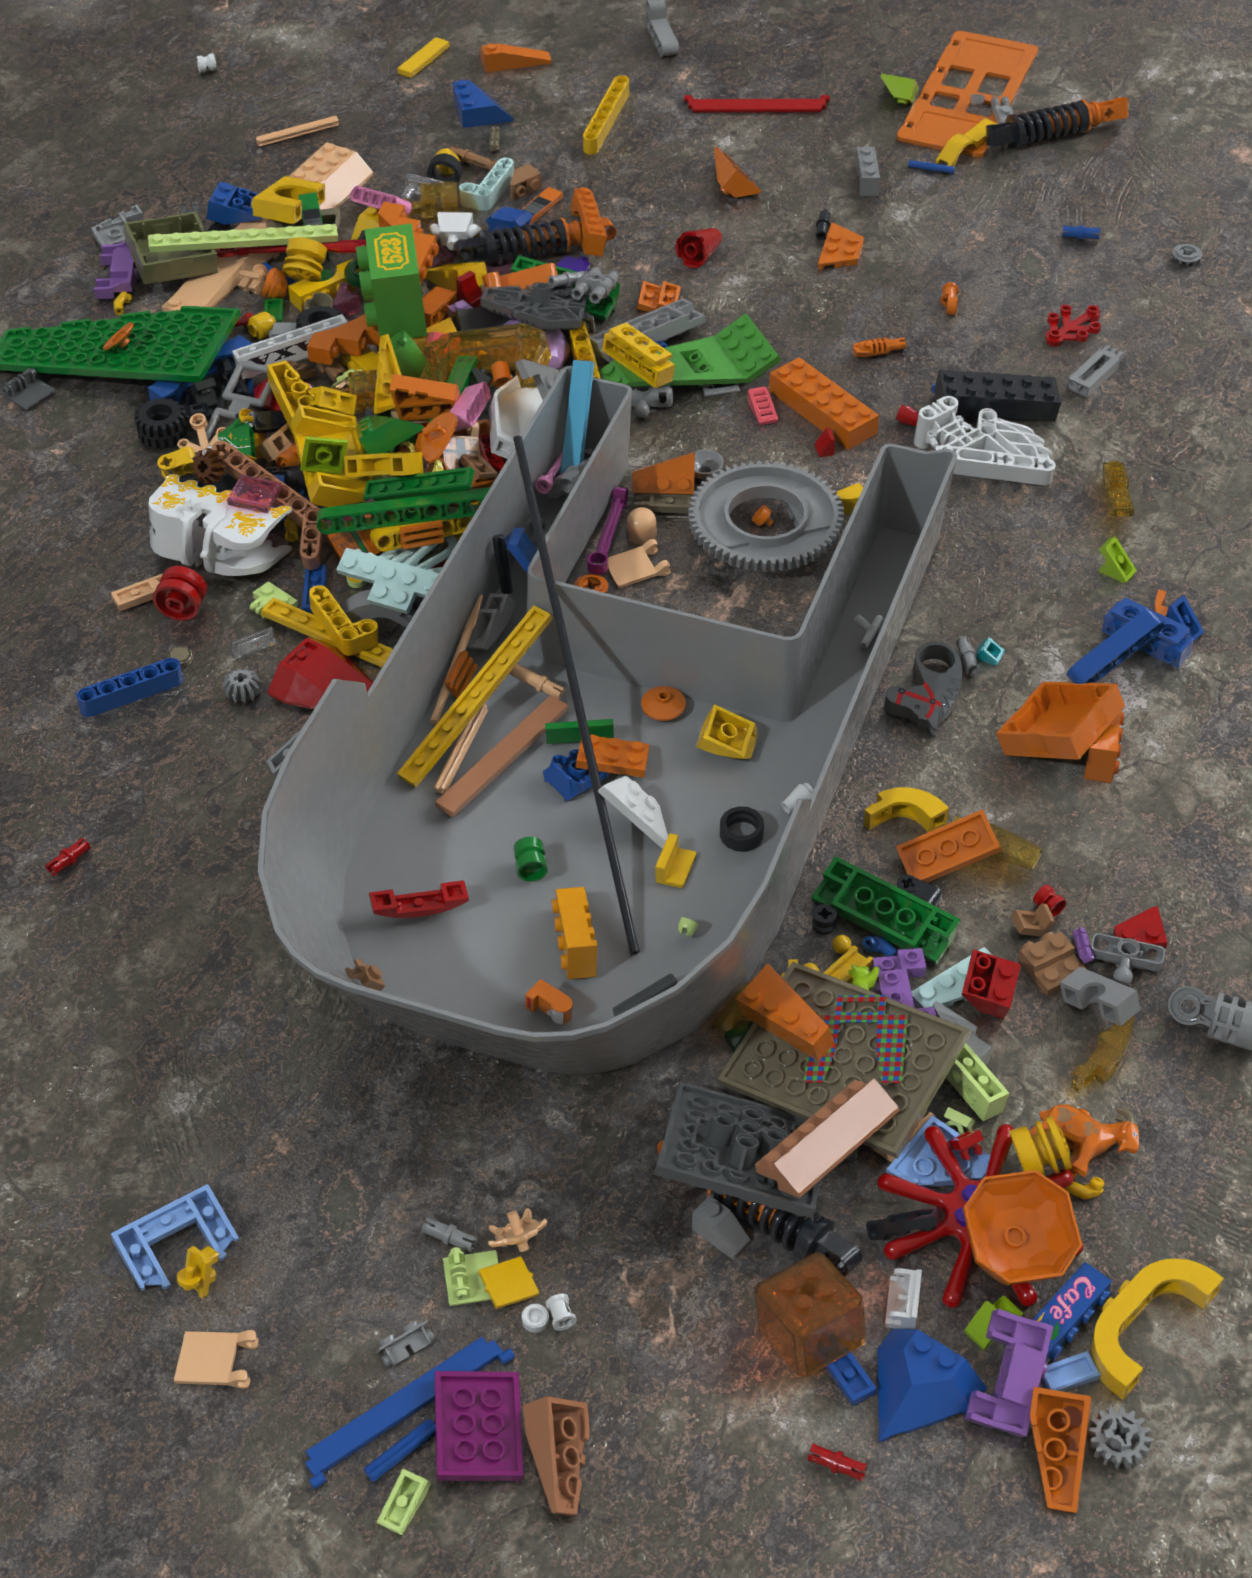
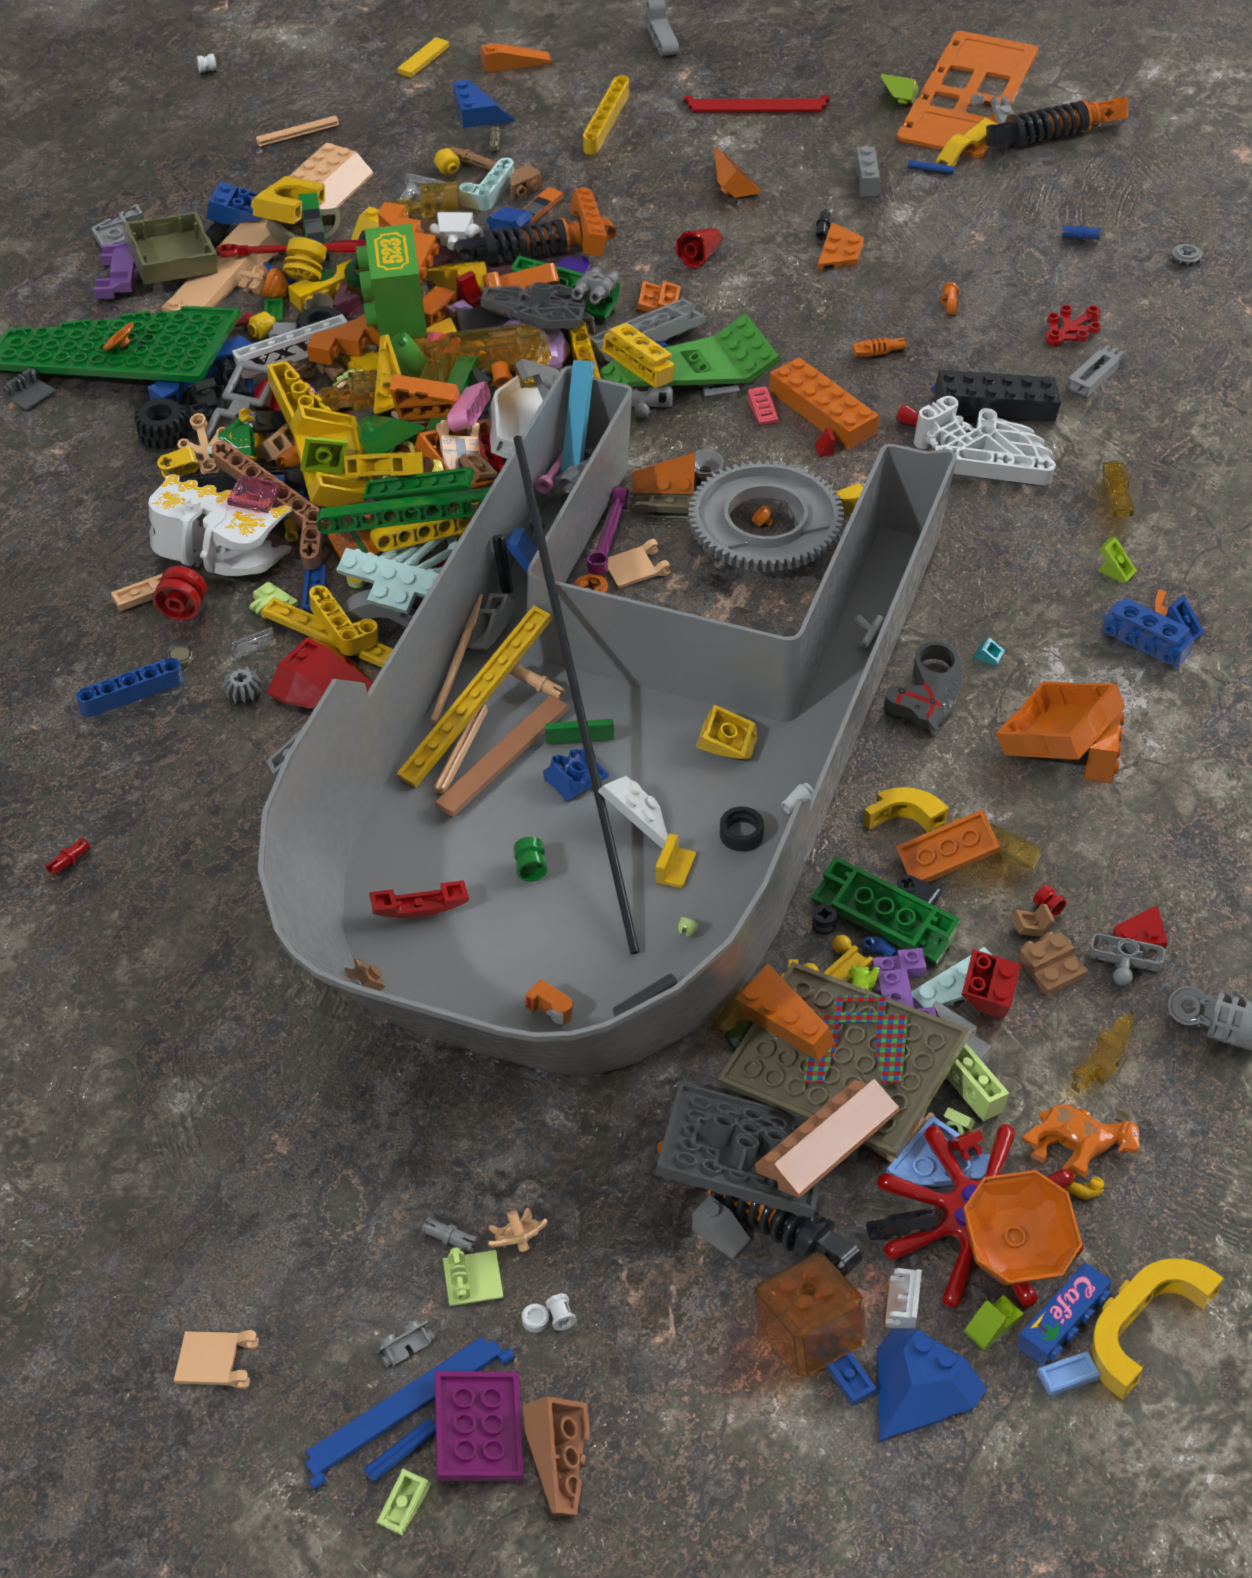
(119, 301): yellow arm -> none
(135, 1239): light blue wedge -> none
(198, 1270): yellow hips -> none
(208, 466): reddish brown gear -> none
(240, 238): yellowish green plate -> none
(334, 400): yellow hinge -> none
(373, 198): bright pink beam -> none
(422, 542): orange tile -> none
(437, 436): orange shield -> none
(447, 160): black tyre -> none
(462, 677): orange tile -> none
(508, 1282): yellow piece -> none
(565, 279): light grey pin -> none
(576, 933): light orange wedge -> none
(616, 756): orange plate -> none
(641, 525): light nougat helmet -> none
(663, 703): orange dish -> none
(837, 1462): red pin -> none
(967, 655): light grey pin -> none
(1019, 1372): medium lavender bracket -> none
(1042, 1148): yellow wheel -> none
(1060, 1439): orange wedge -> none
(1083, 945): medium lavender axle -> none
(1115, 1000): light grey arch -> none
(1116, 648): blue beam -> none
(1120, 1436): light grey gear -> none

